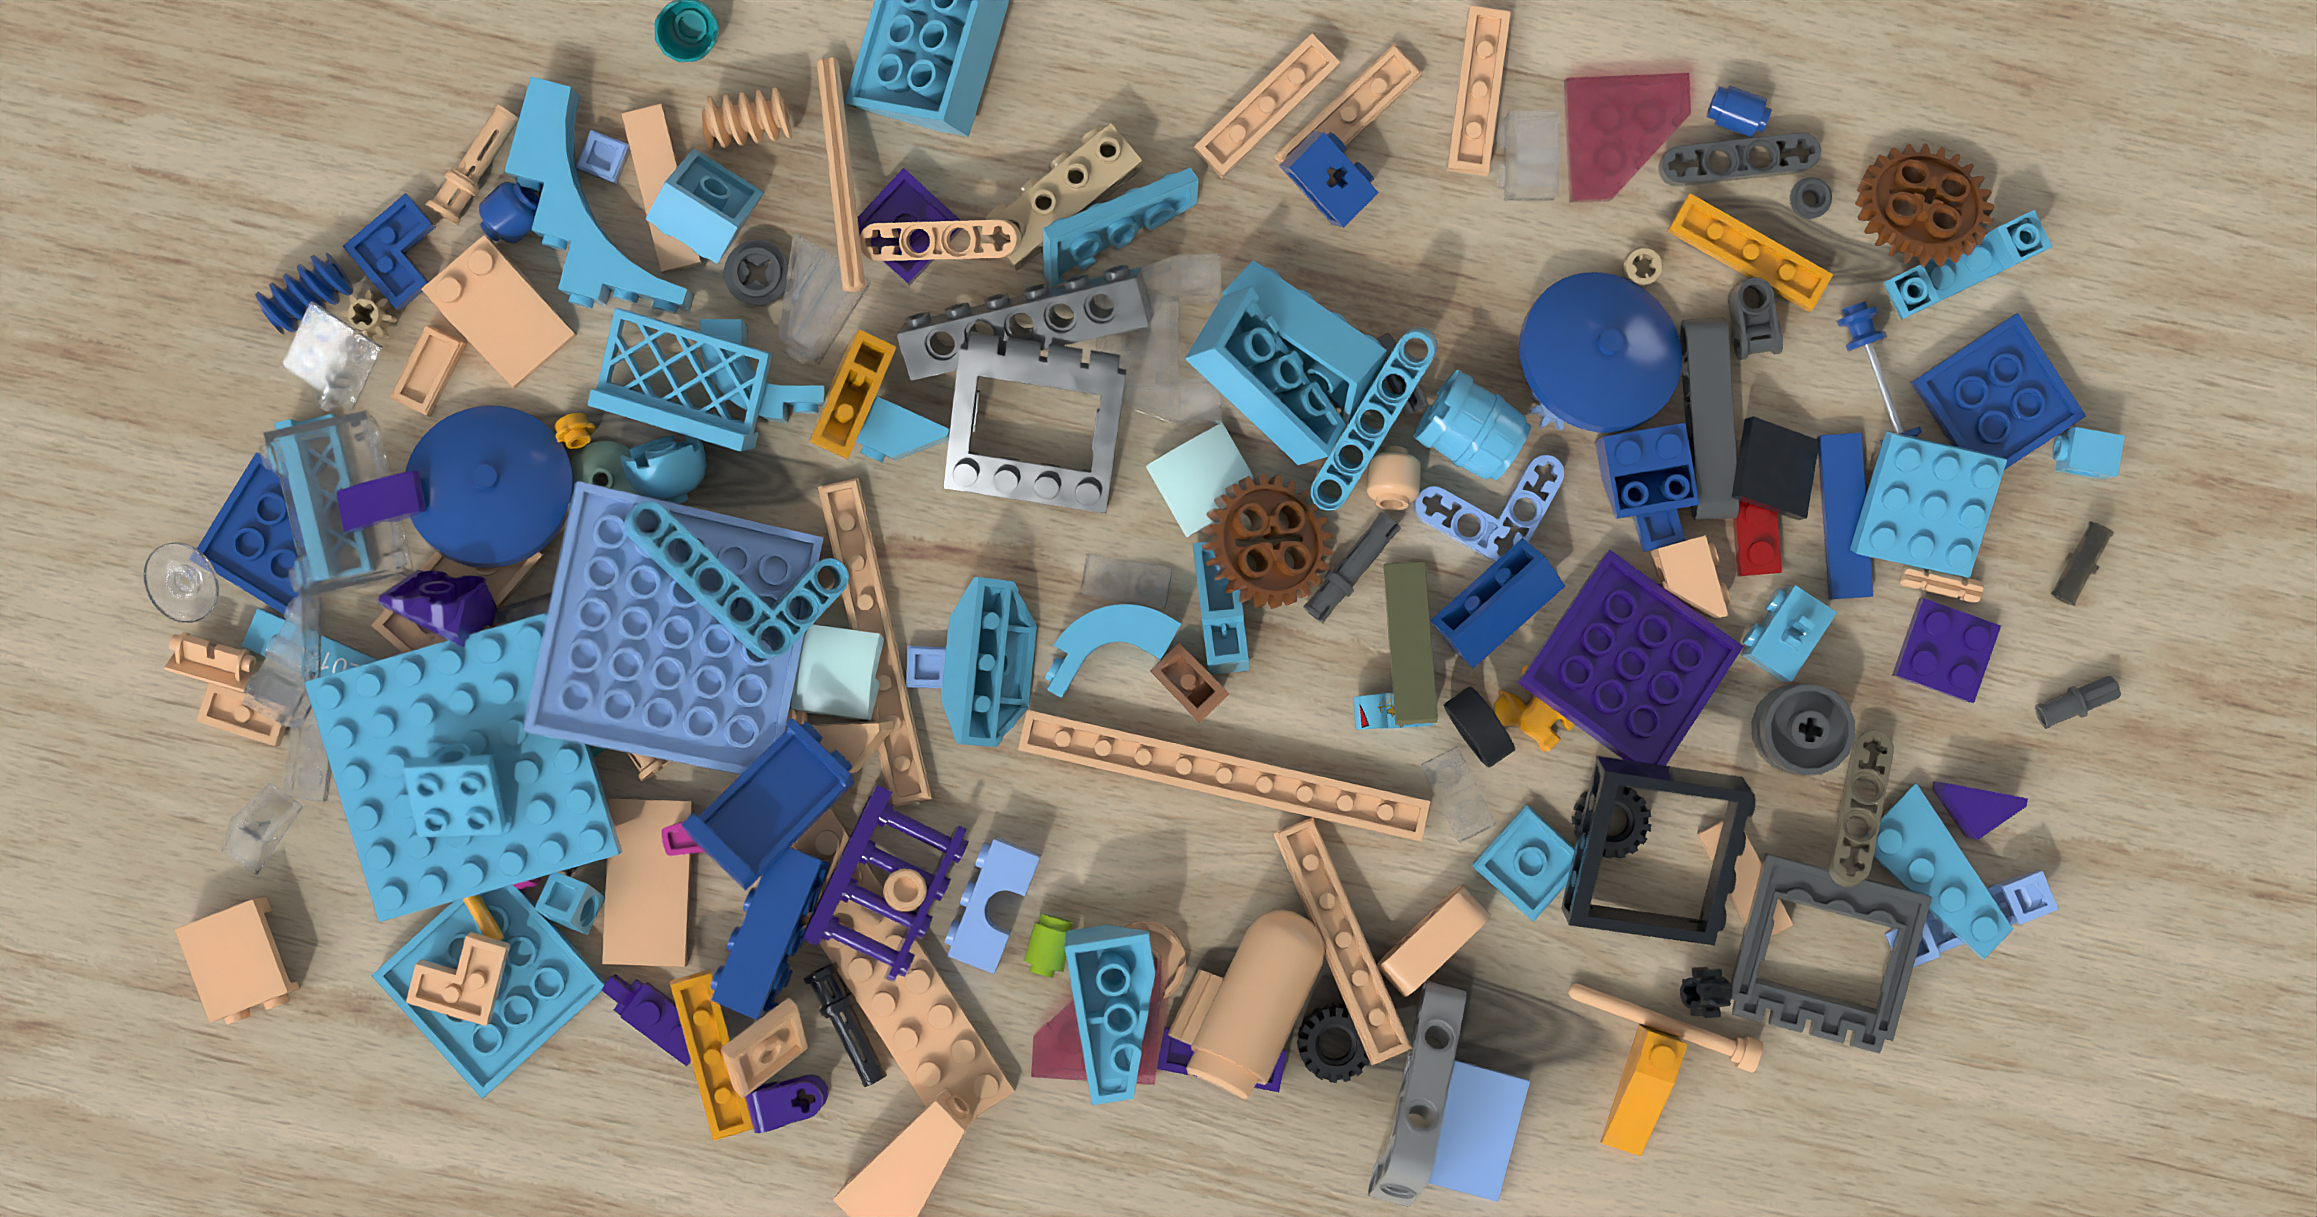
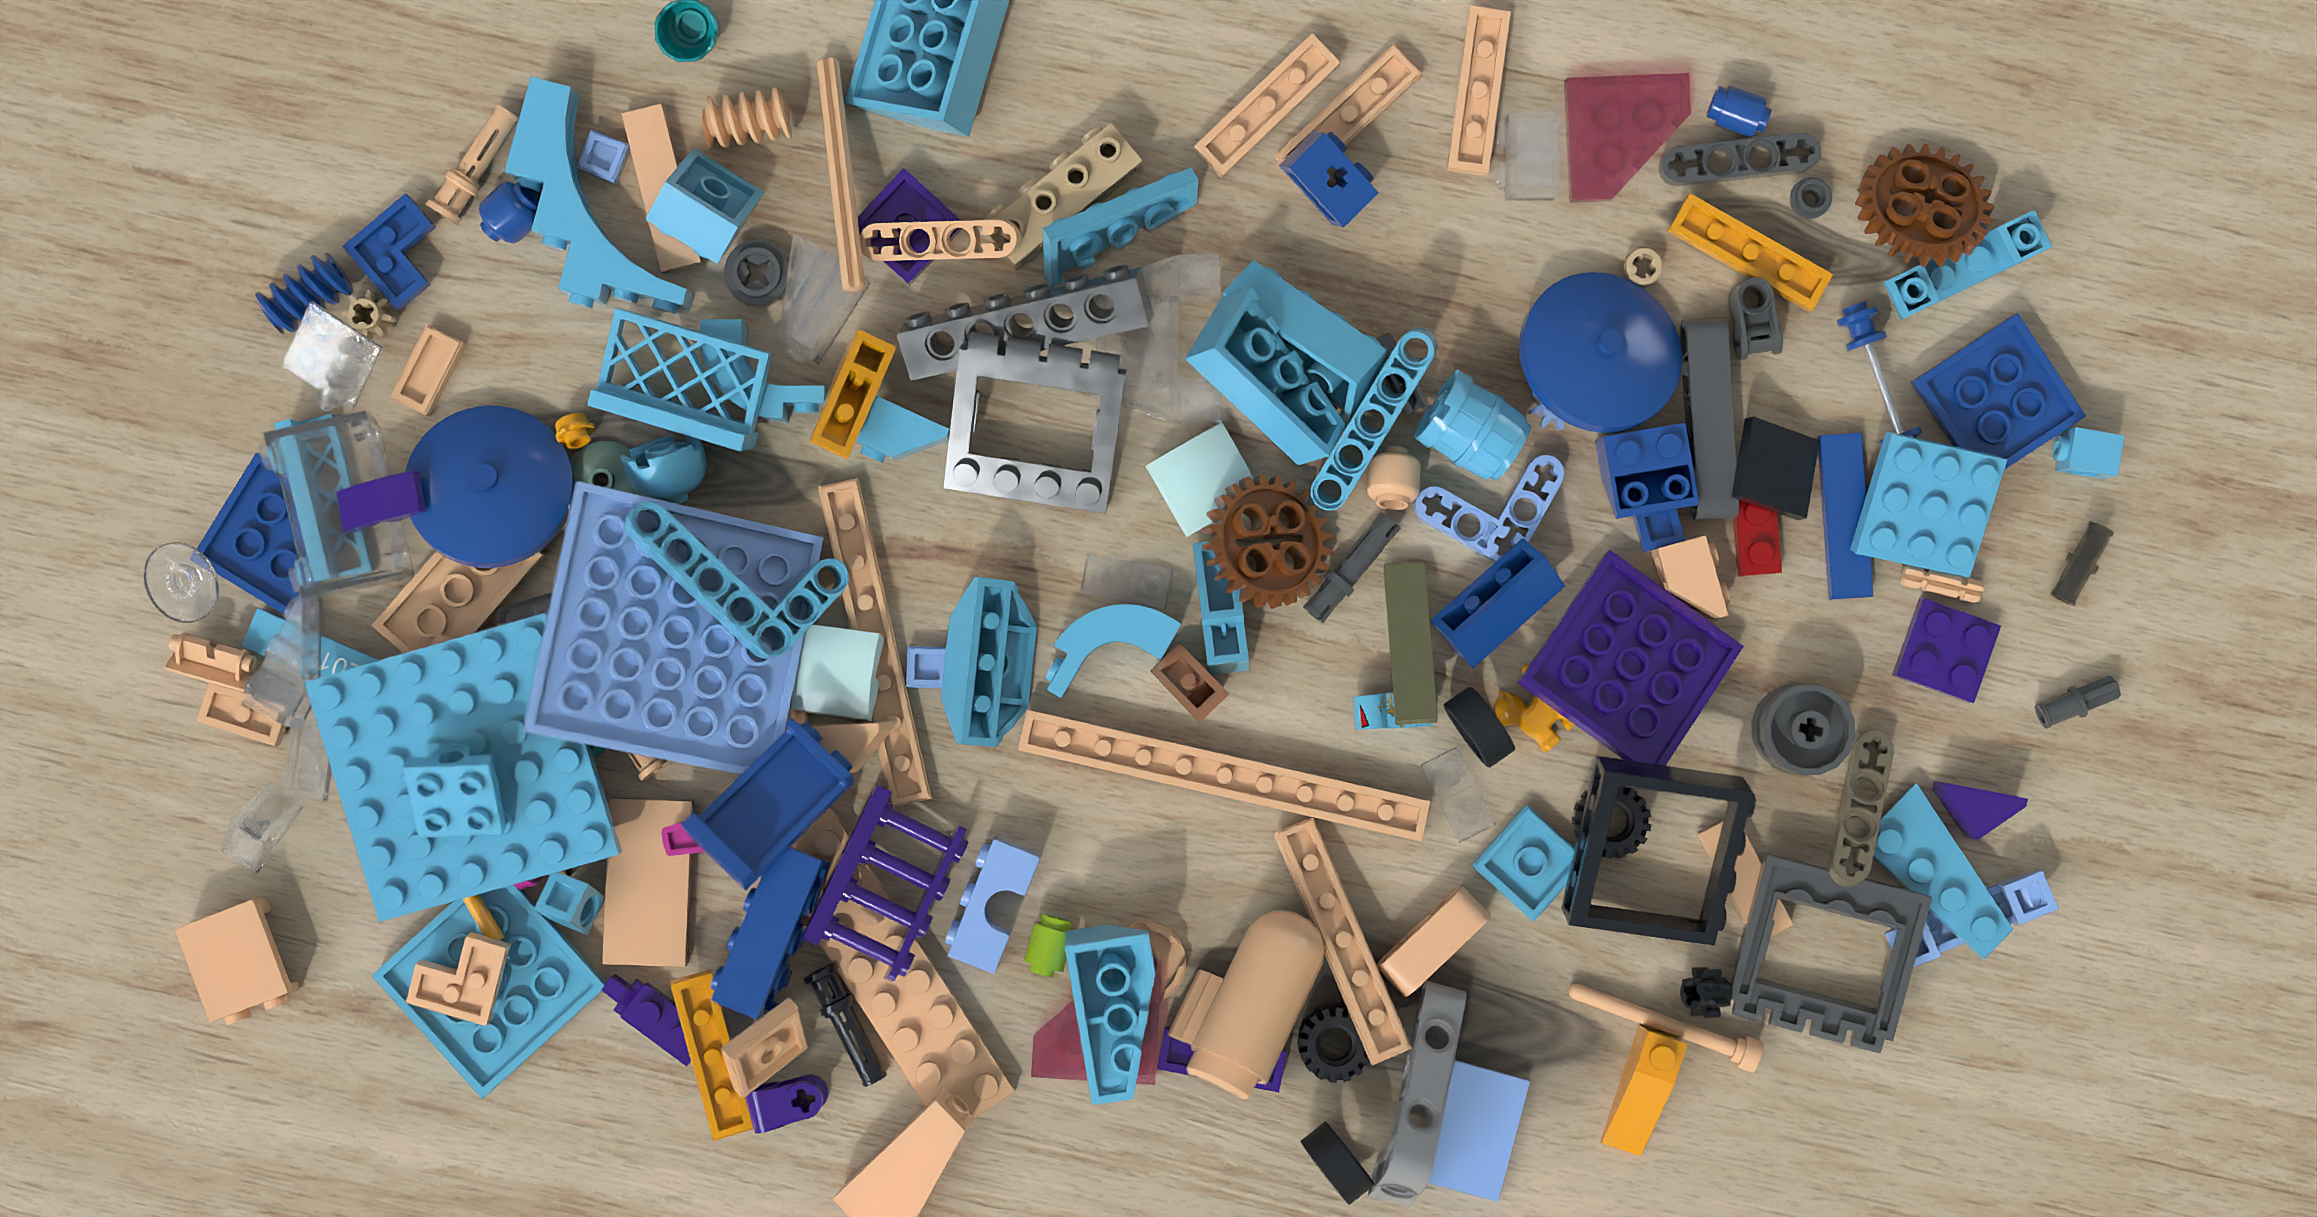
(443, 603): dark purple slope -> none
(499, 310): light nougat slope -> none
(904, 890): light nougat tile -> none
(1337, 1163): none -> black tyre
(1787, 632): medium azure brick -> none

